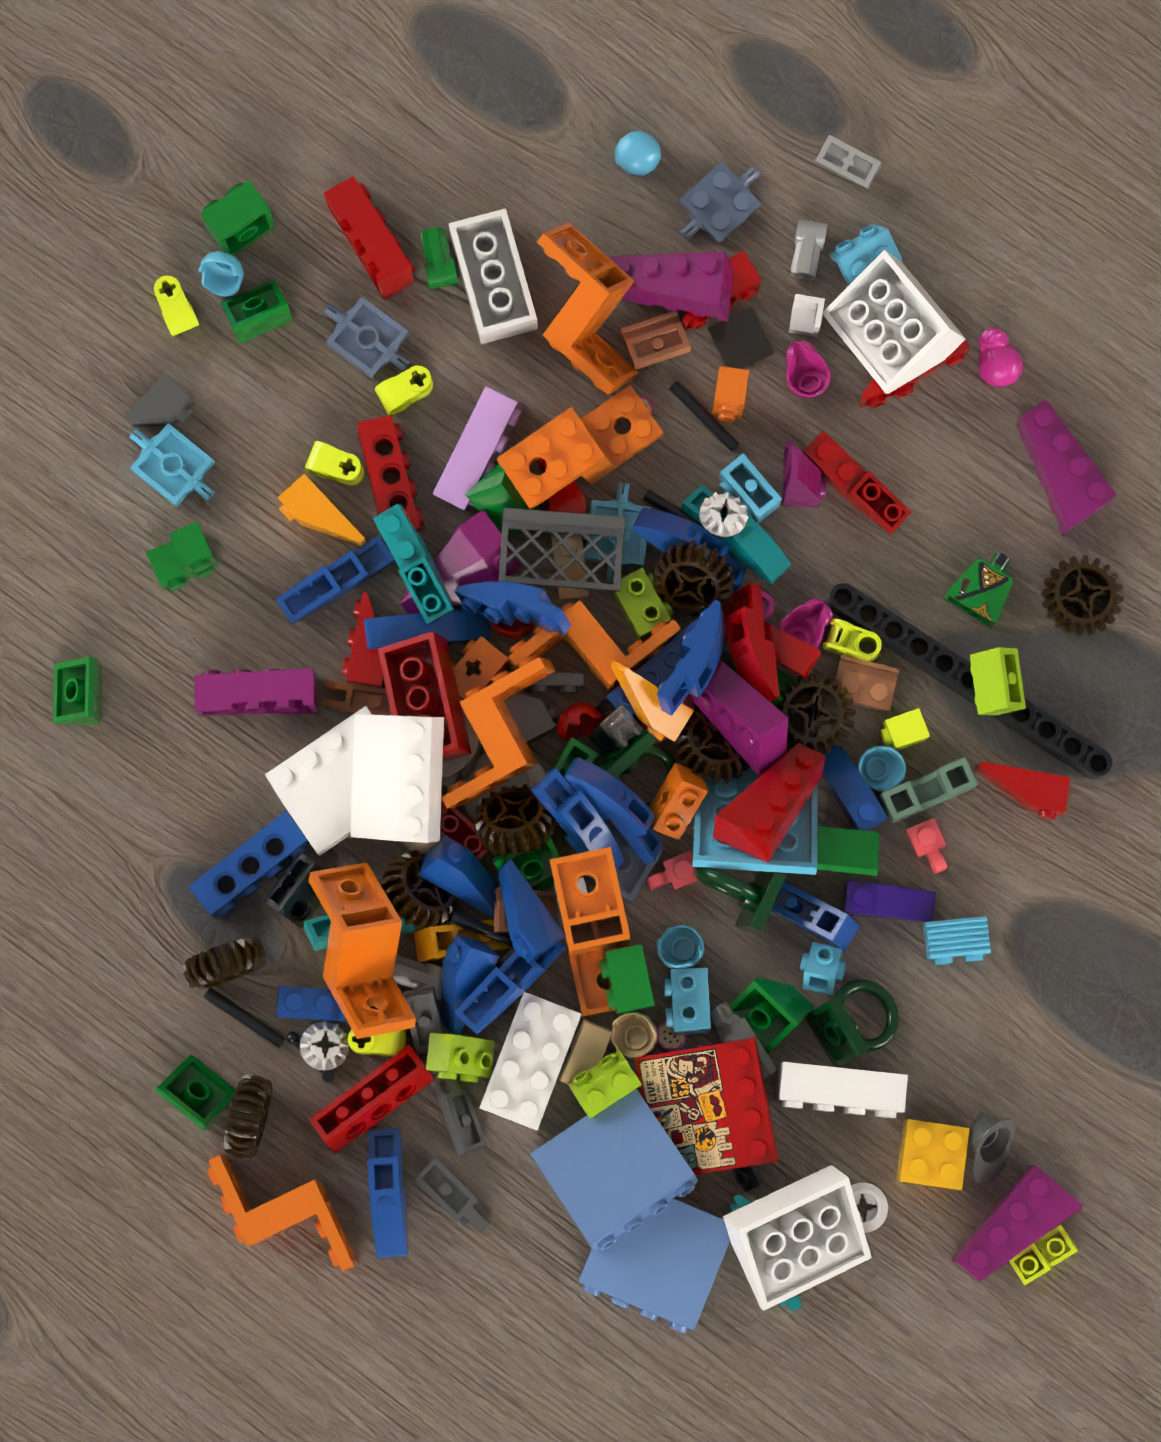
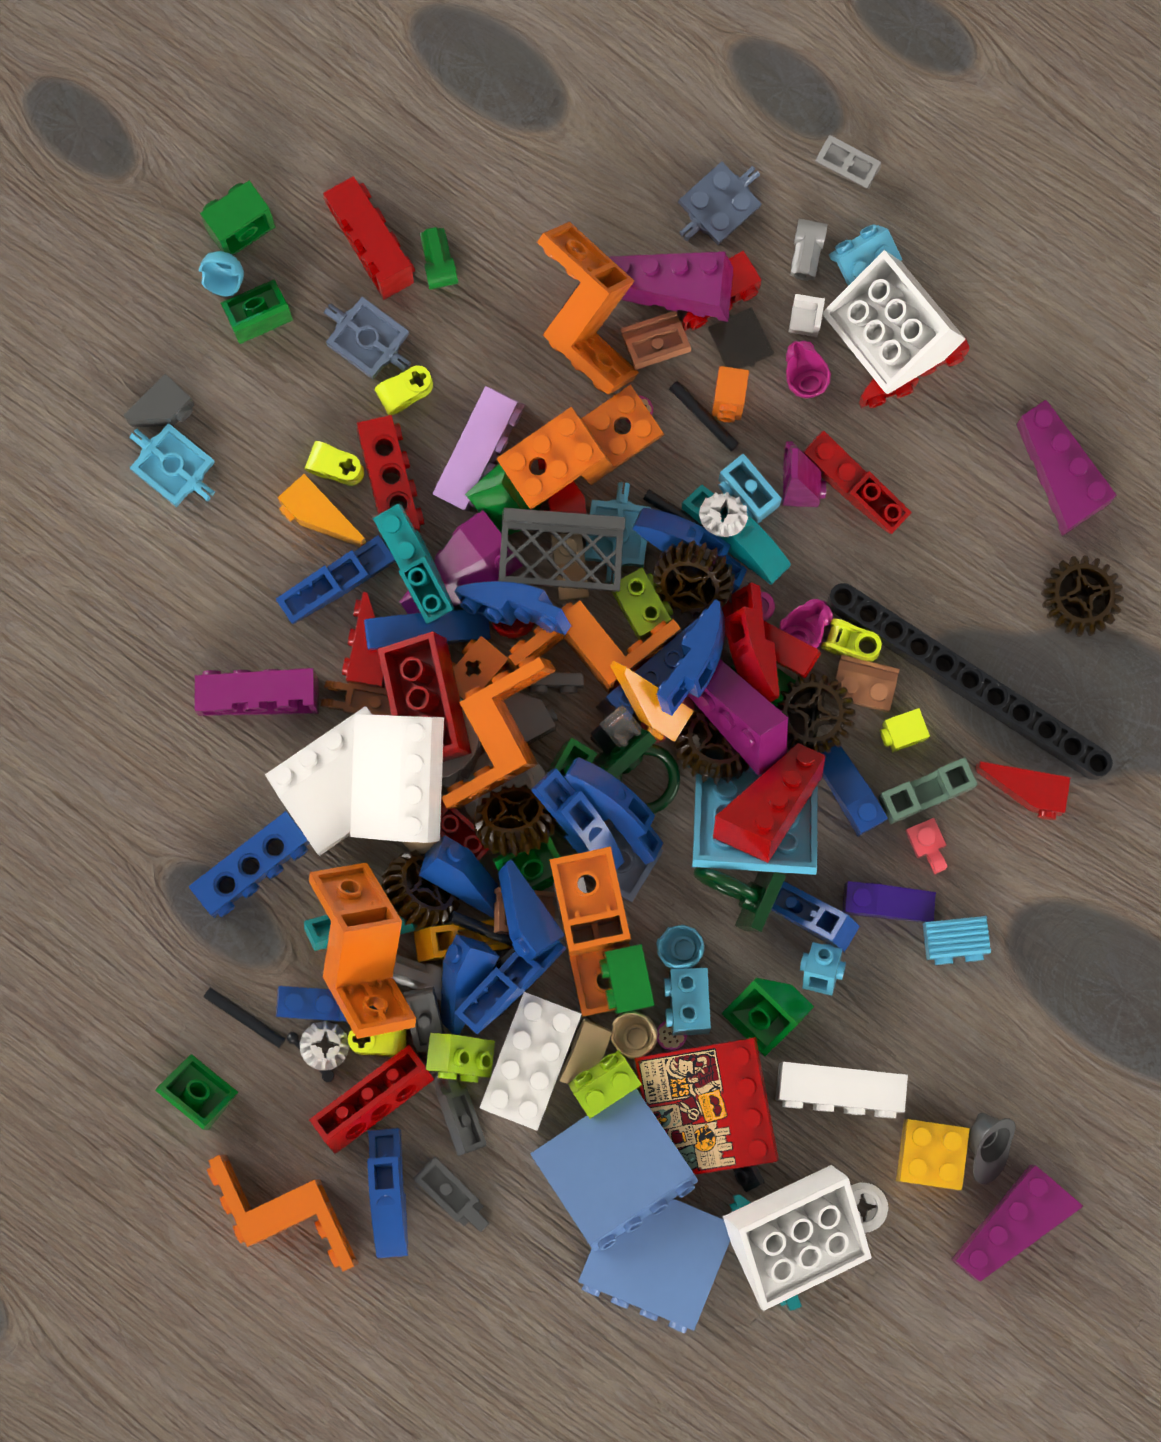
(77, 691): green slope -> none
(175, 309): neon yellow piece -> none
(182, 558): green brick -> none
(224, 963): dark brown gear -> none
(247, 1116): dark brown gear -> none
(293, 893): black brick -> none
(493, 276): white brick -> none
(578, 720): red hair -> none
(637, 153): medium azure hair -> none
(677, 801): orange brick -> none
(677, 873): coral plate -> none
(732, 1027): light grey hinge -> none
(839, 1031): dark green tile -> none
(847, 850): green slope -> none
(882, 768): medium azure hair -> none
(982, 589): green torso -> none
(997, 681): lime brick -> none
(998, 360): dark pink hair -> none
(1043, 1254): neon yellow slope -> none

